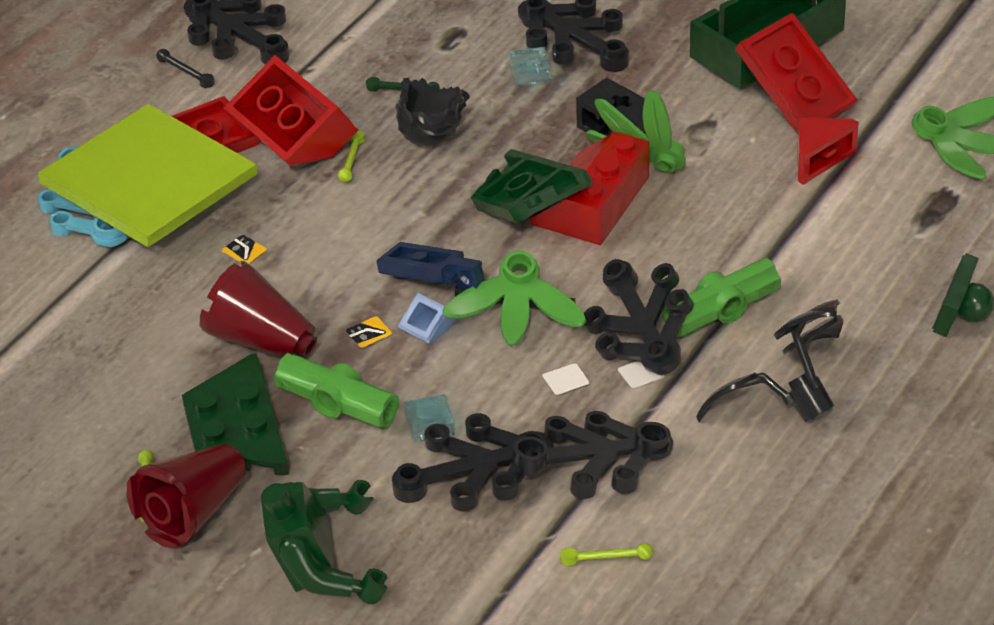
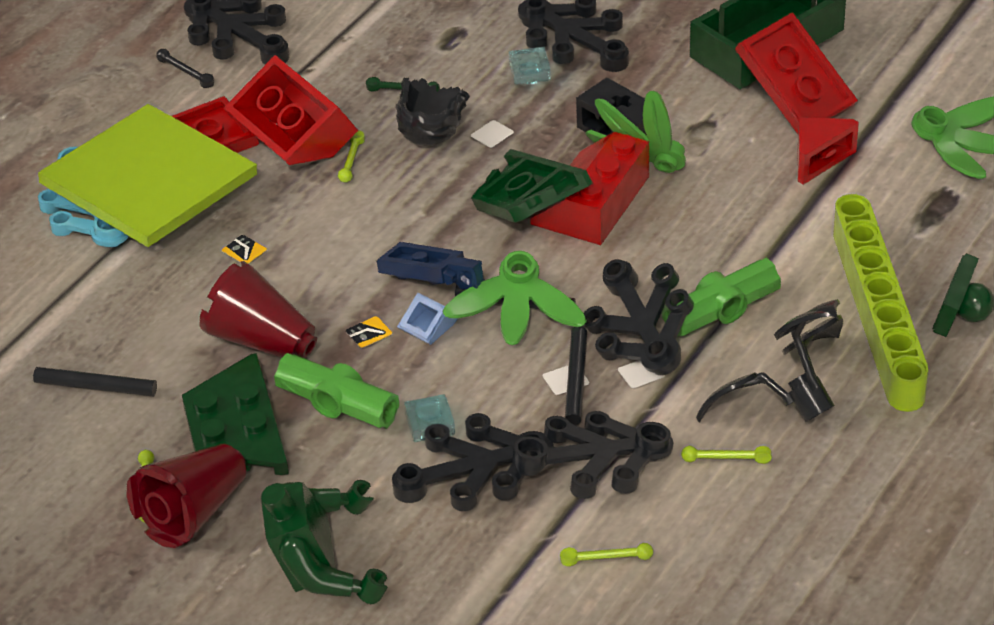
(95, 381): none -> black bar
(492, 133): none -> white sticker
(576, 373): none -> black bar
(761, 454): none -> lime hinge
(880, 303): none -> lime beam

